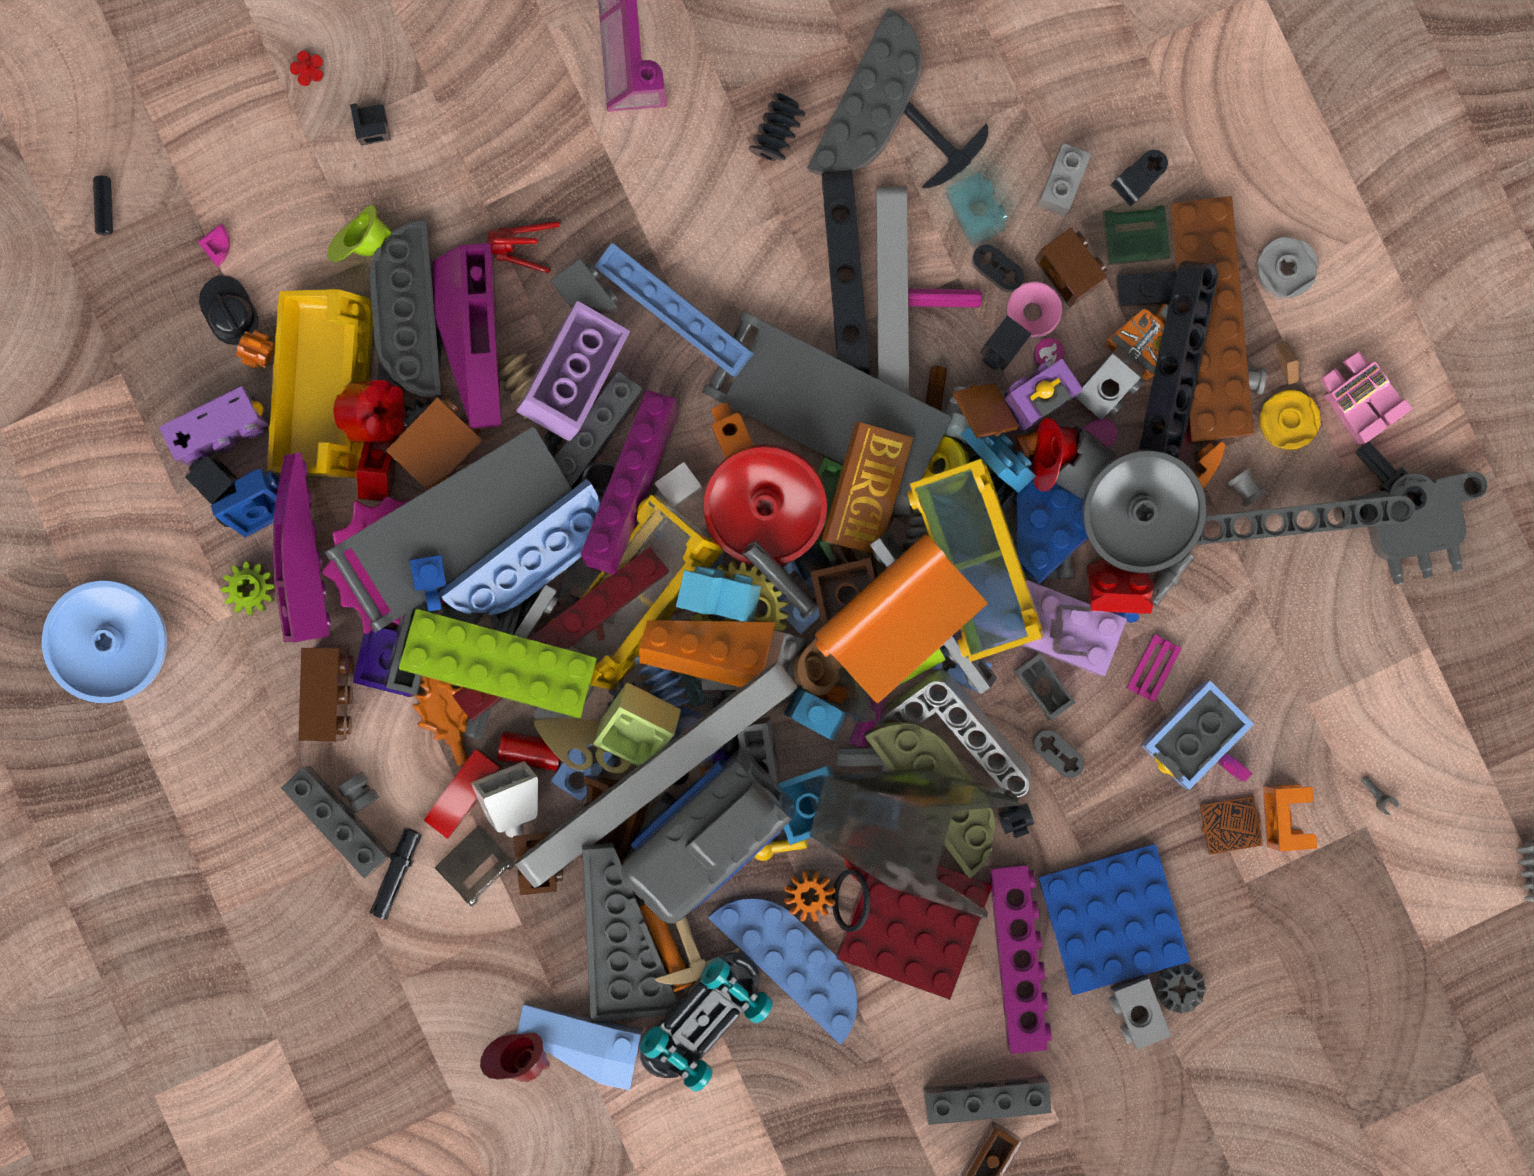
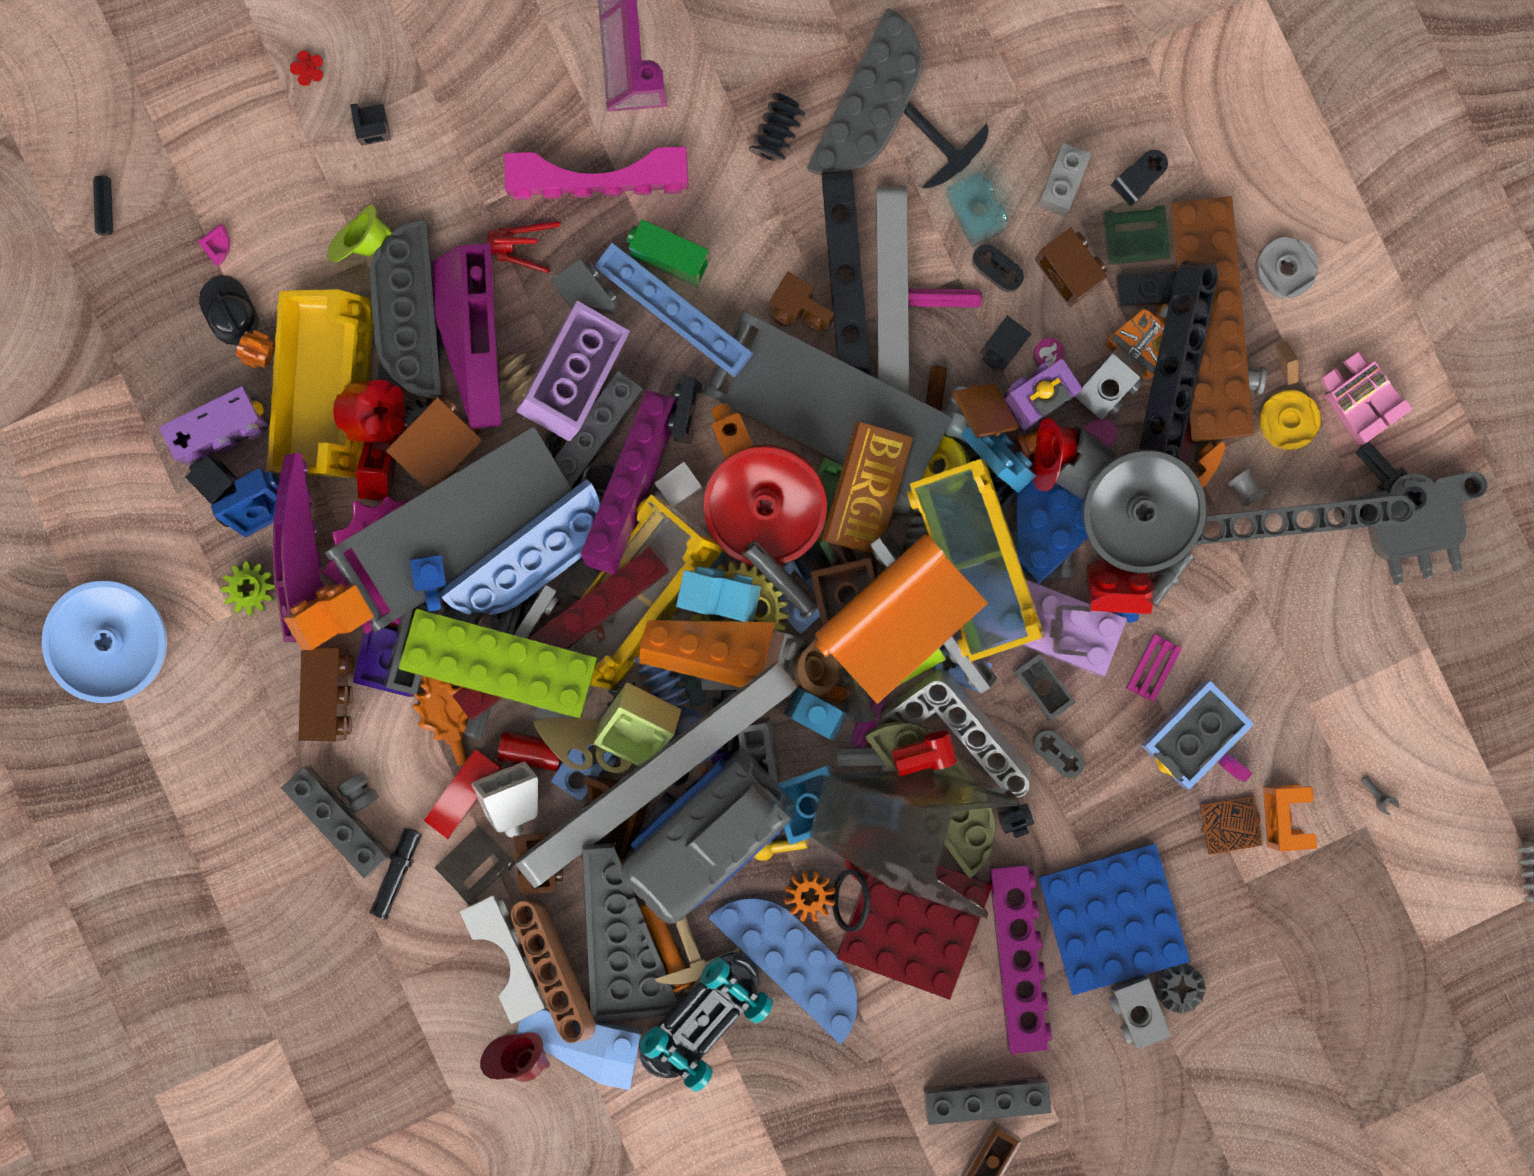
(332, 612): none -> orange brick
(490, 922): none -> white arch
(532, 175): none -> dark pink arch
(565, 977): none -> nougat beam
(668, 252): none -> green brick
(681, 421): none -> black plate
(794, 301): none -> reddish brown brick
(933, 752): none -> red piece
(1044, 298): bright pink piece -> none

